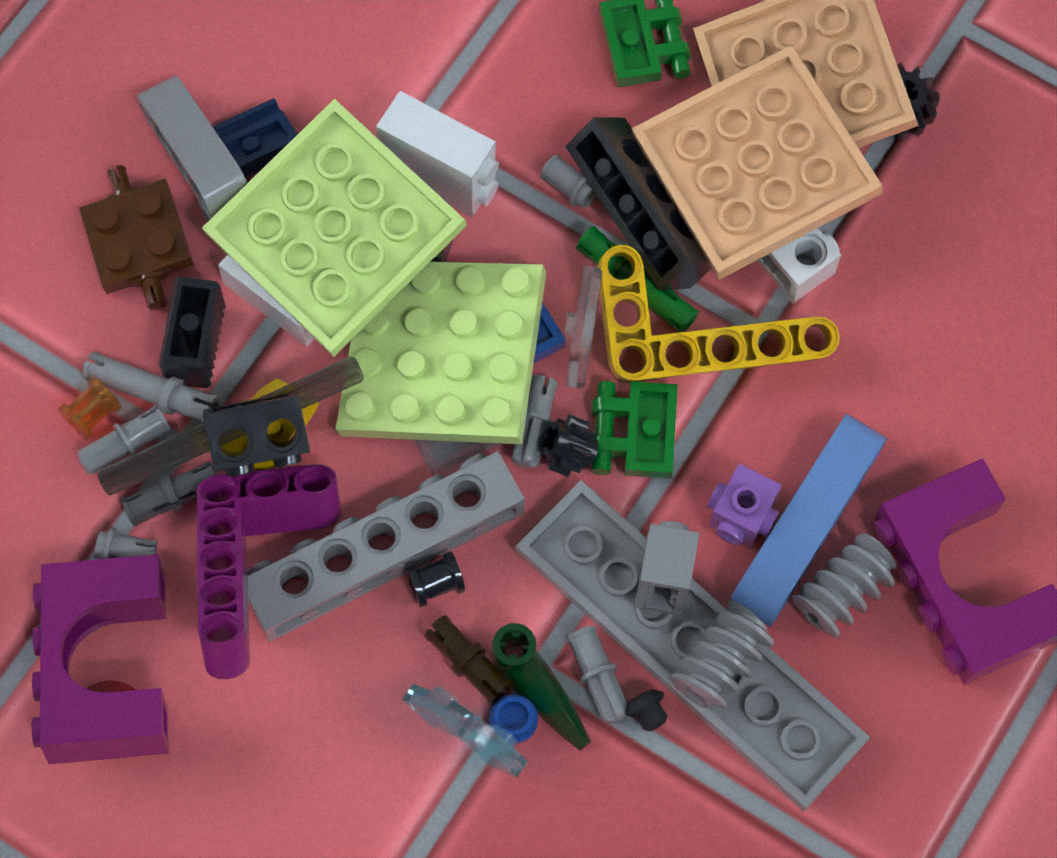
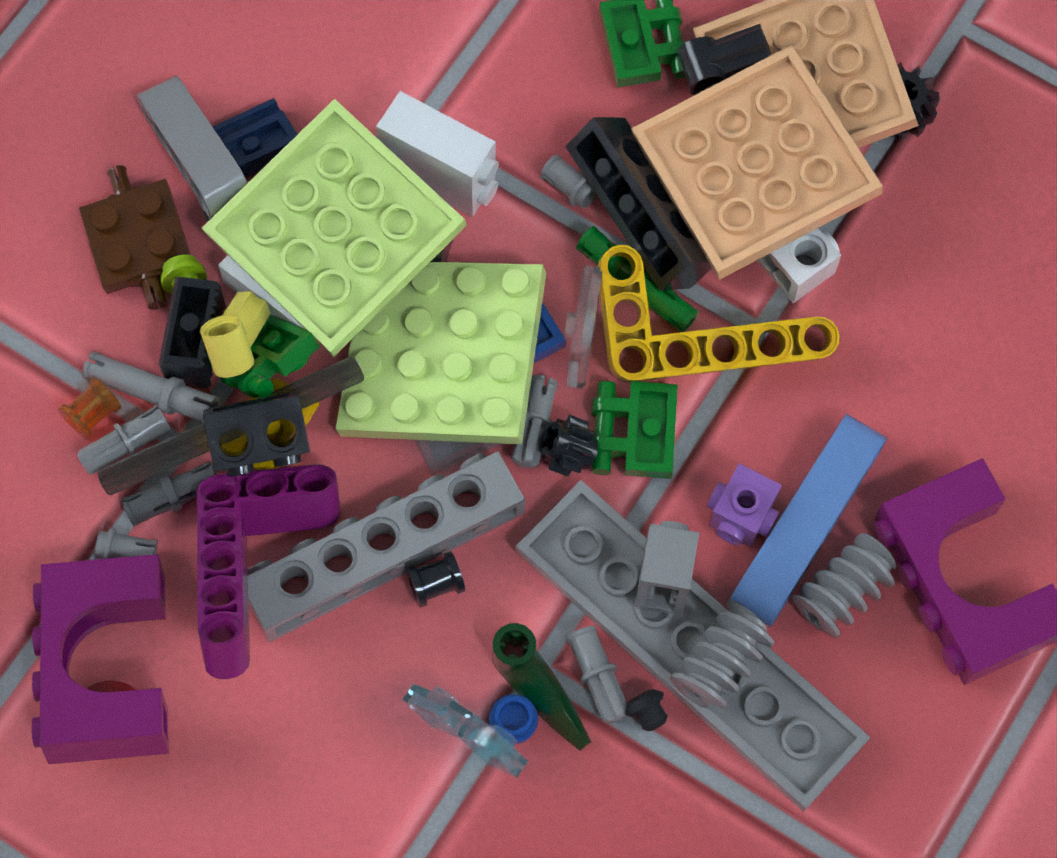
(181, 266): none -> lime plate
(231, 335): none -> light yellow piece
(277, 349): none -> green plate
(468, 659): dark brown pin -> none
(712, 60): none -> black piece

